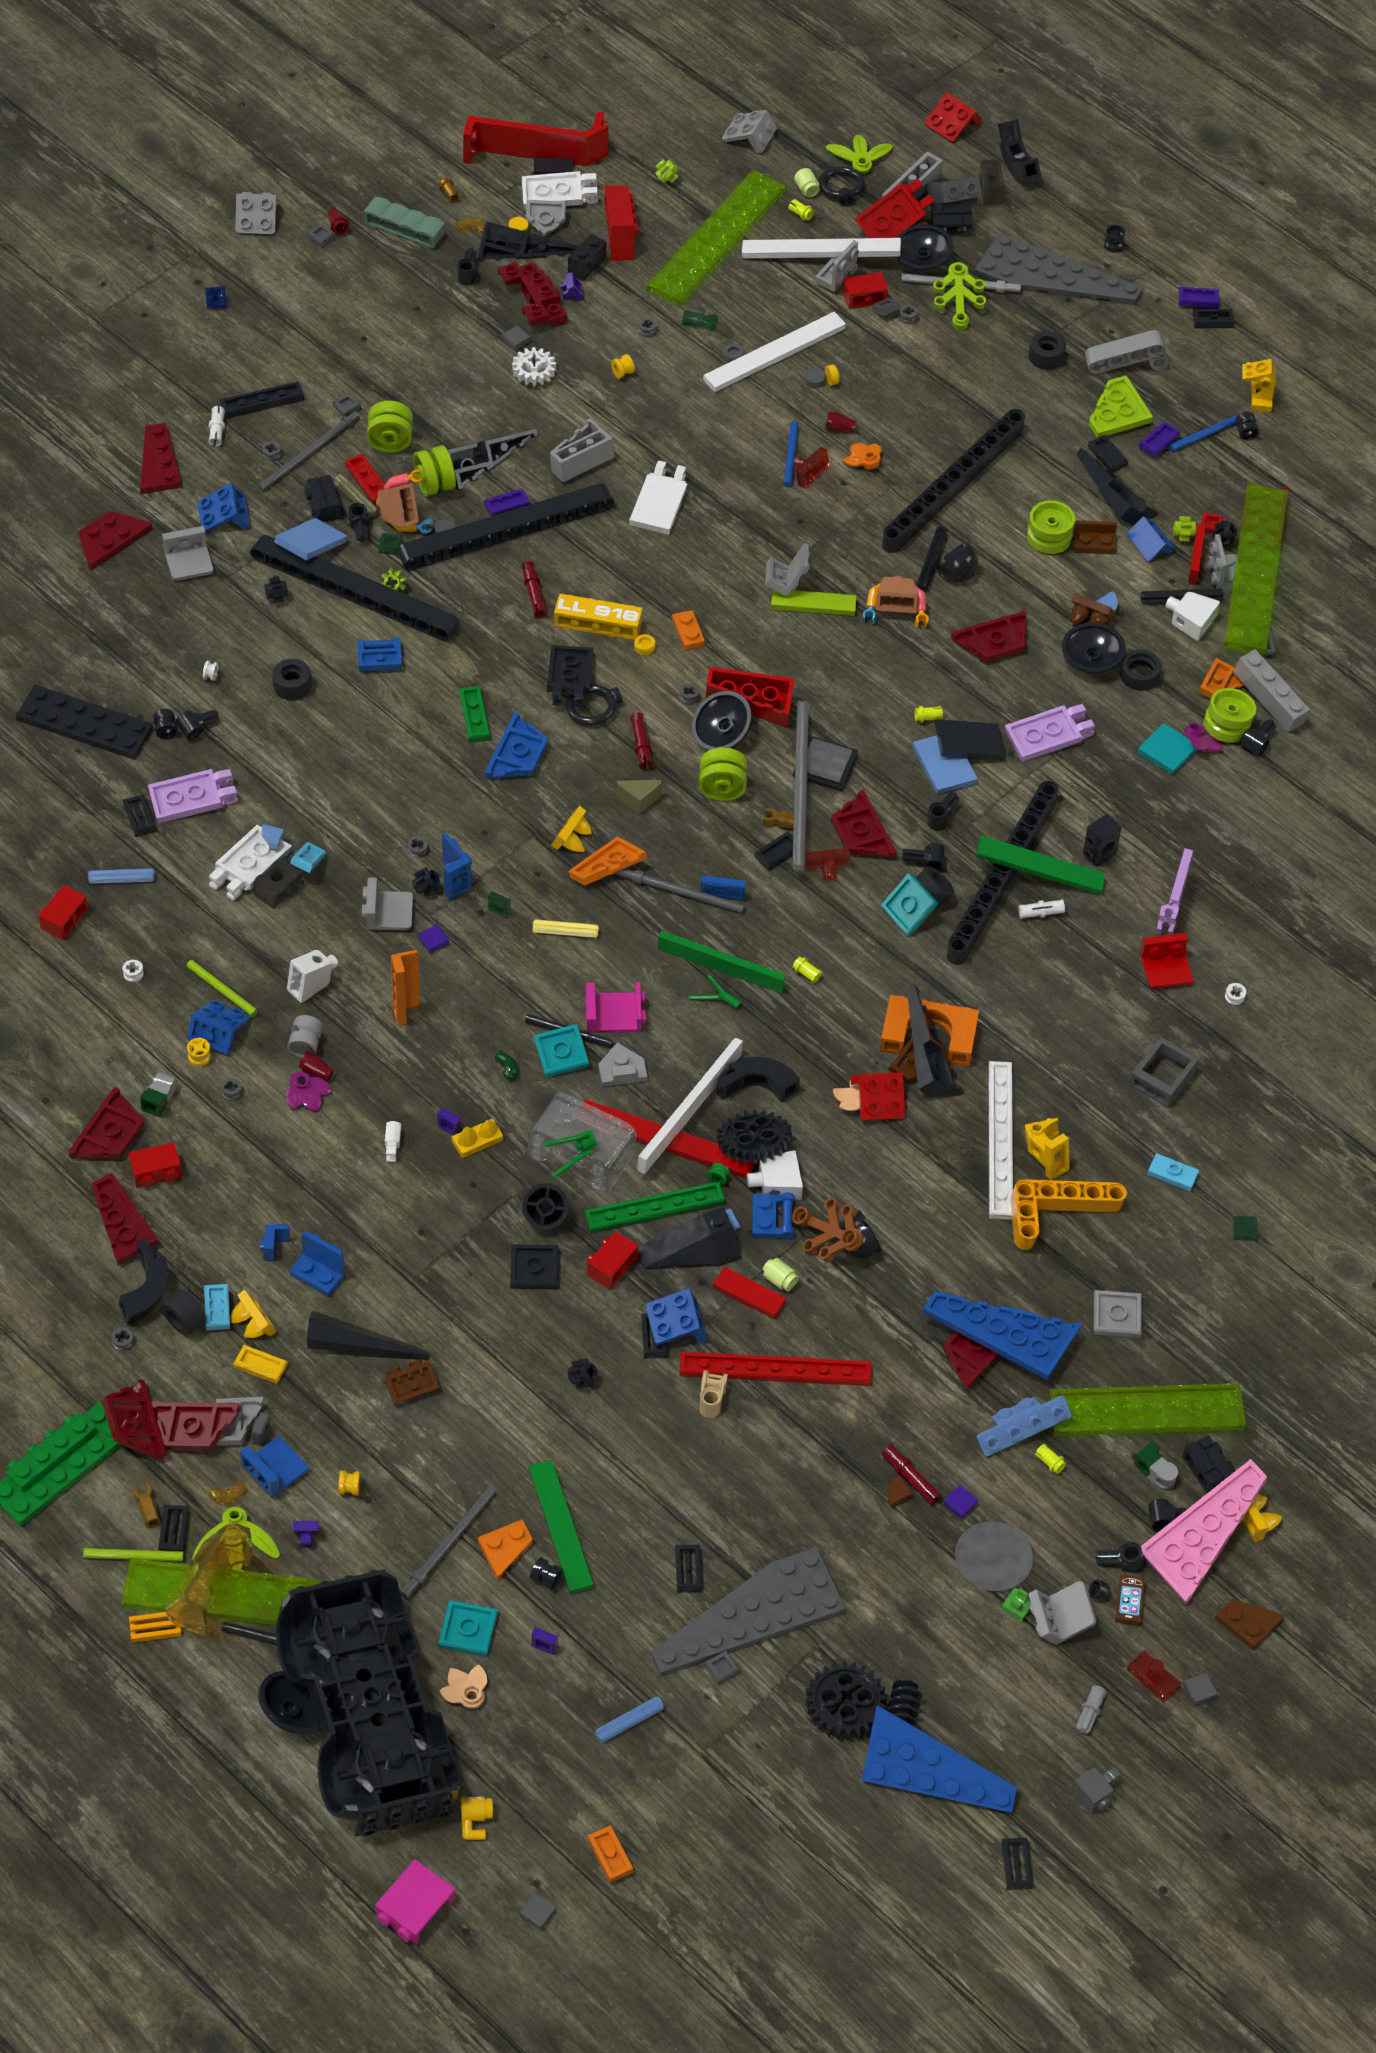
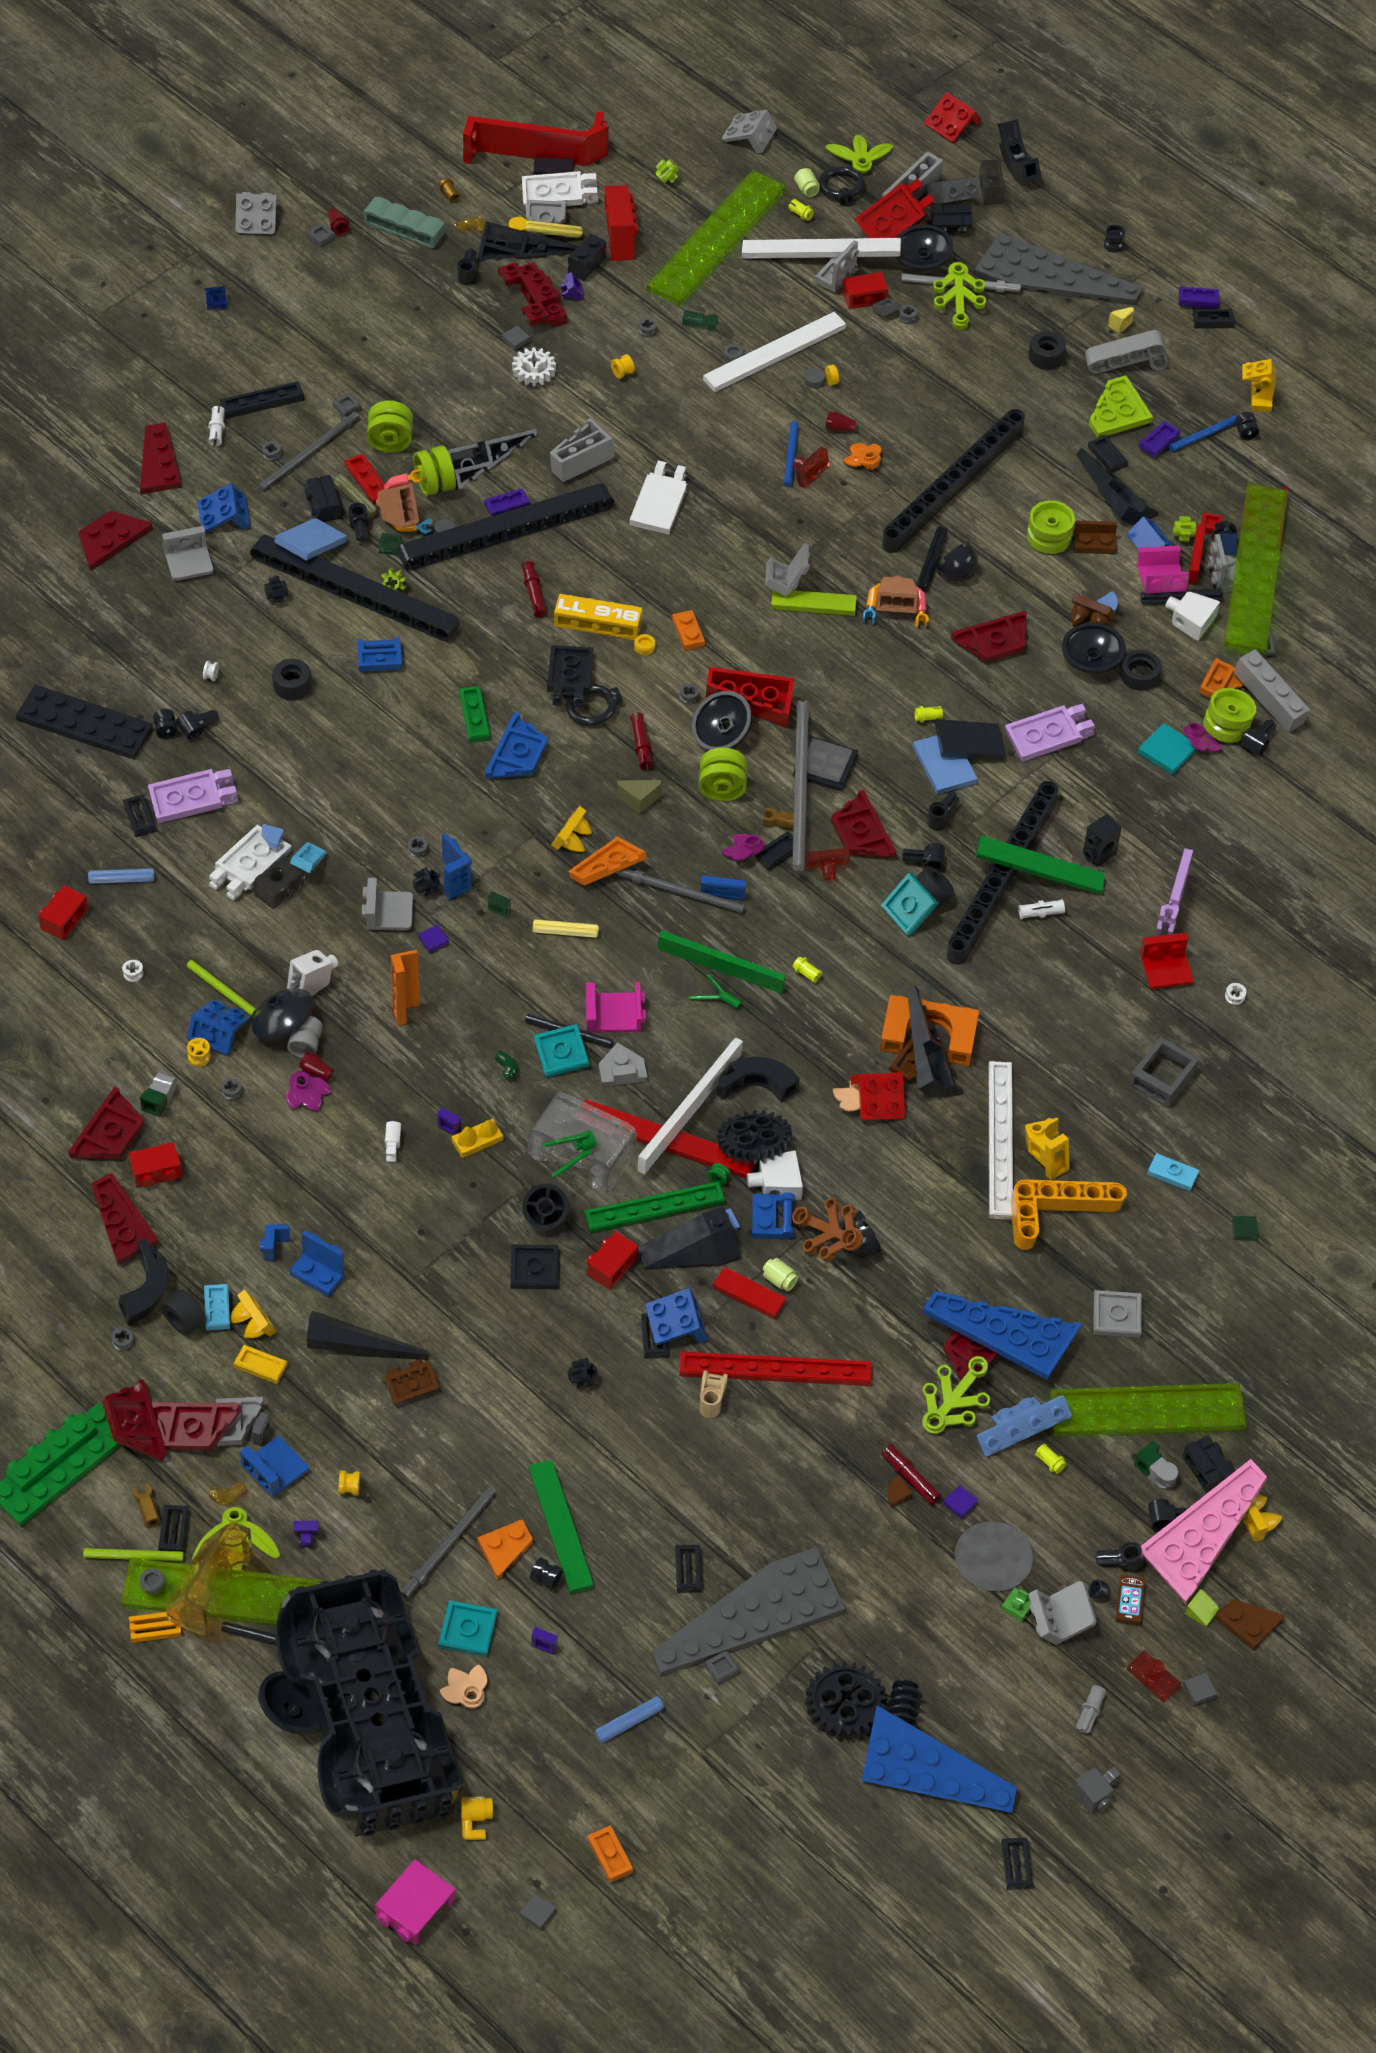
(152, 1581): none -> dark grey tile
(282, 1014): none -> black dish
(553, 229): none -> light yellow axle
(744, 846): none -> magenta plate
(954, 1399): none -> lime plant
(1121, 319): none -> light yellow slope
(1161, 569): none -> dark pink panel
(1202, 1608): none -> lime slope
(1229, 543): none -> dark blue tile

